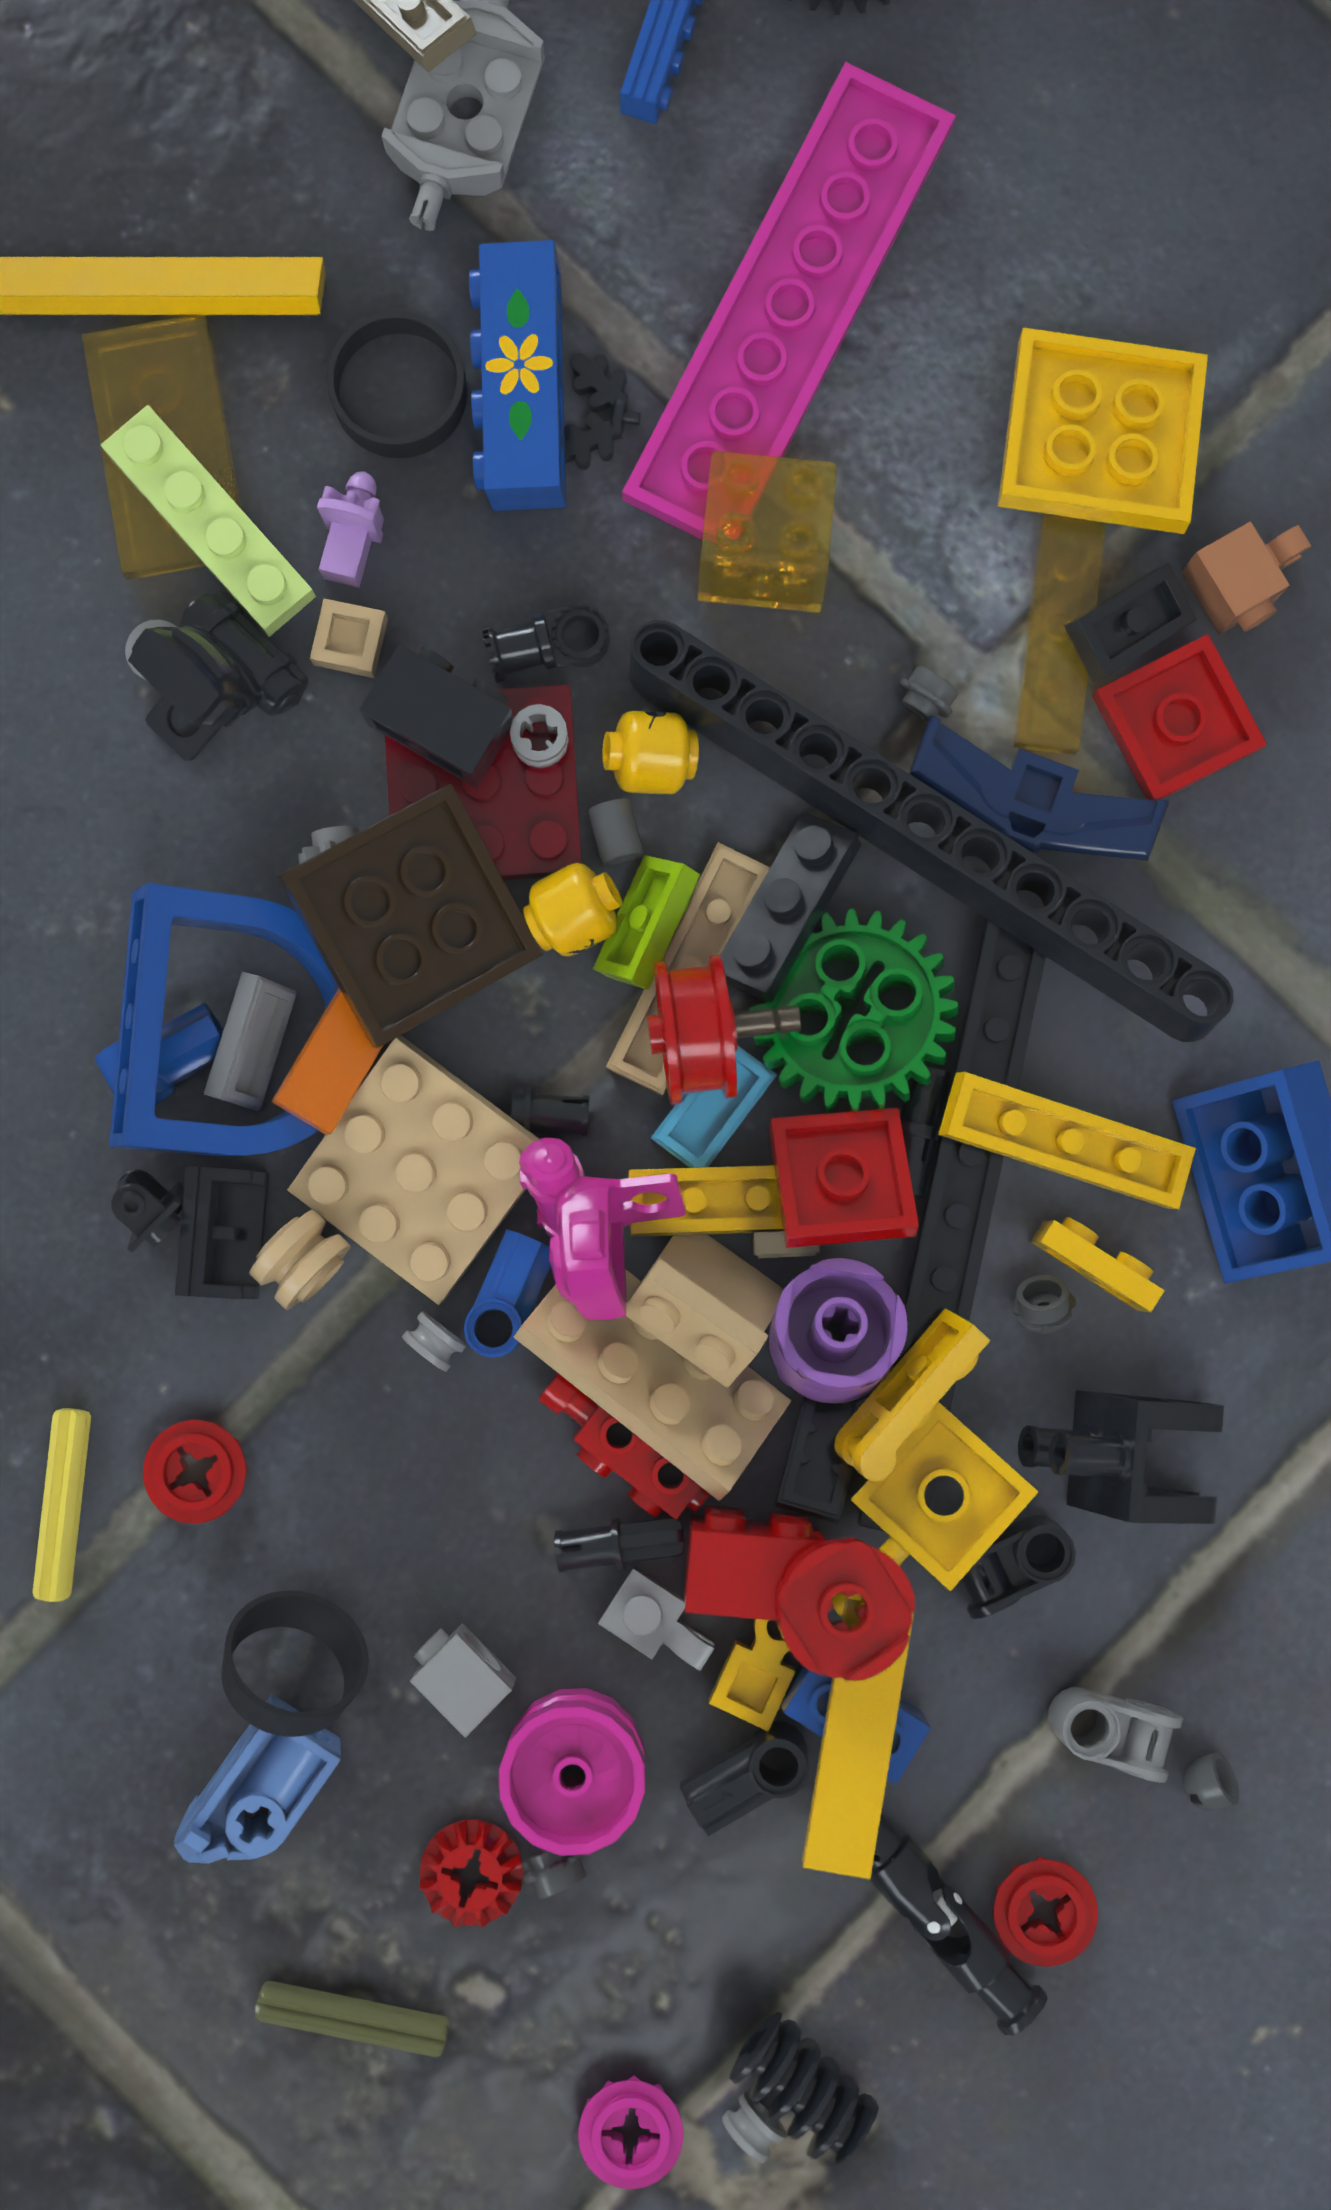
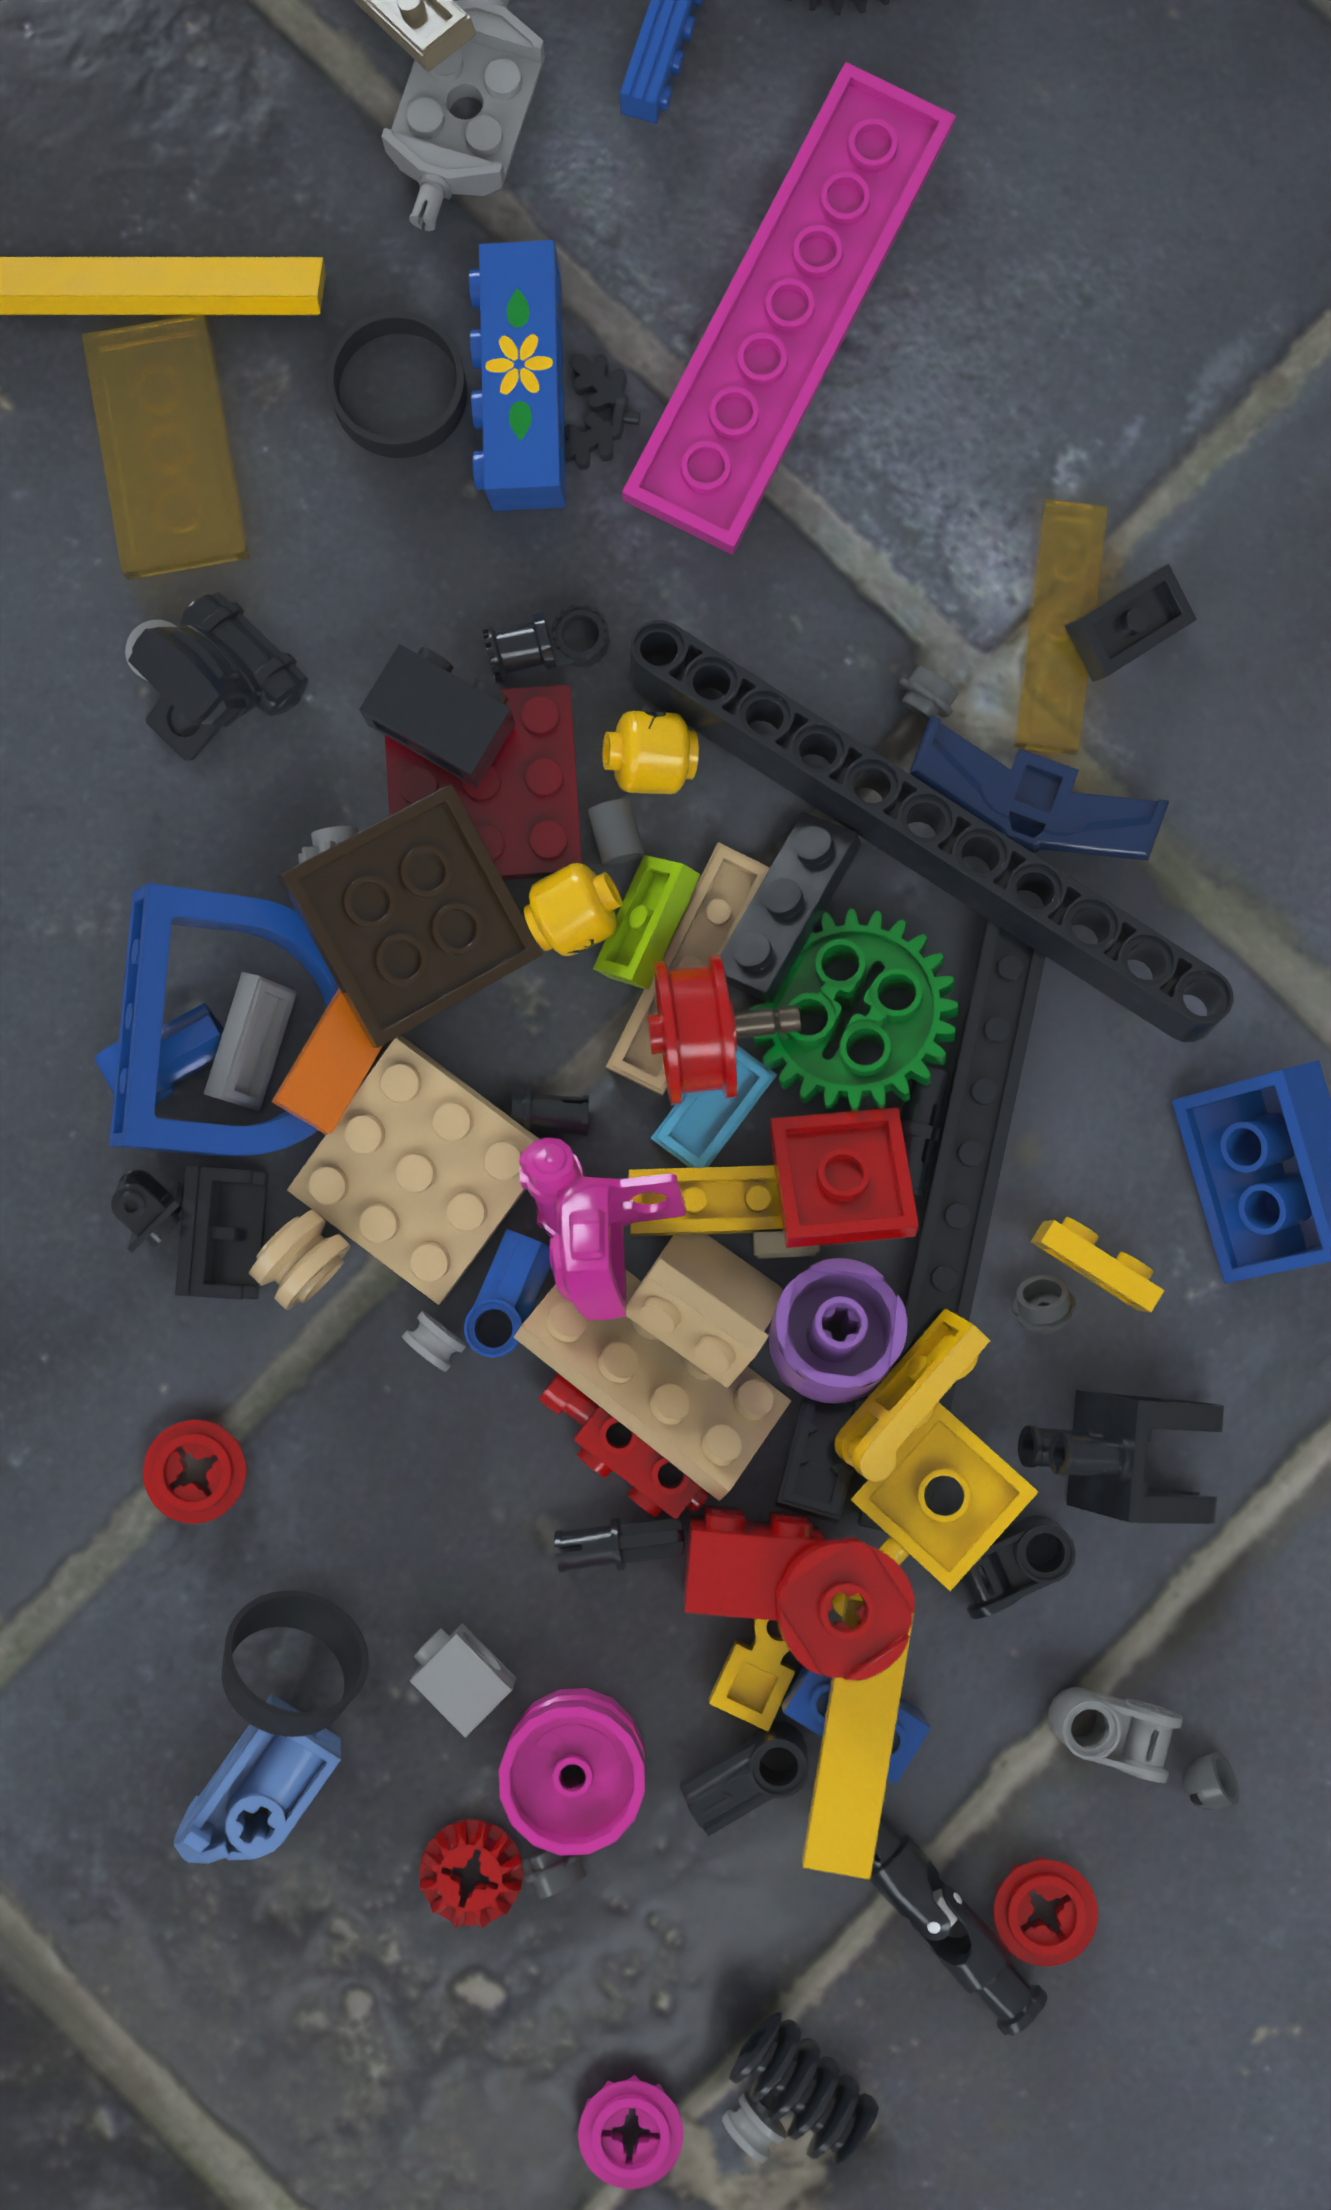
(61, 1505): light yellow axle -> none
(208, 520): yellowish green plate -> none
(349, 638): tan plate -> none
(352, 525): lavender piece -> none
(352, 2018): olive axle -> none
(523, 746): light grey bush -> none
(648, 1615): light grey plate -> none
(767, 531): clear yellow bracket -> none
(1066, 1140): yellow plate -> none
(1103, 431): yellow plate -> none
(1179, 719): red plate -> none
(1242, 576): nougat brick -> none

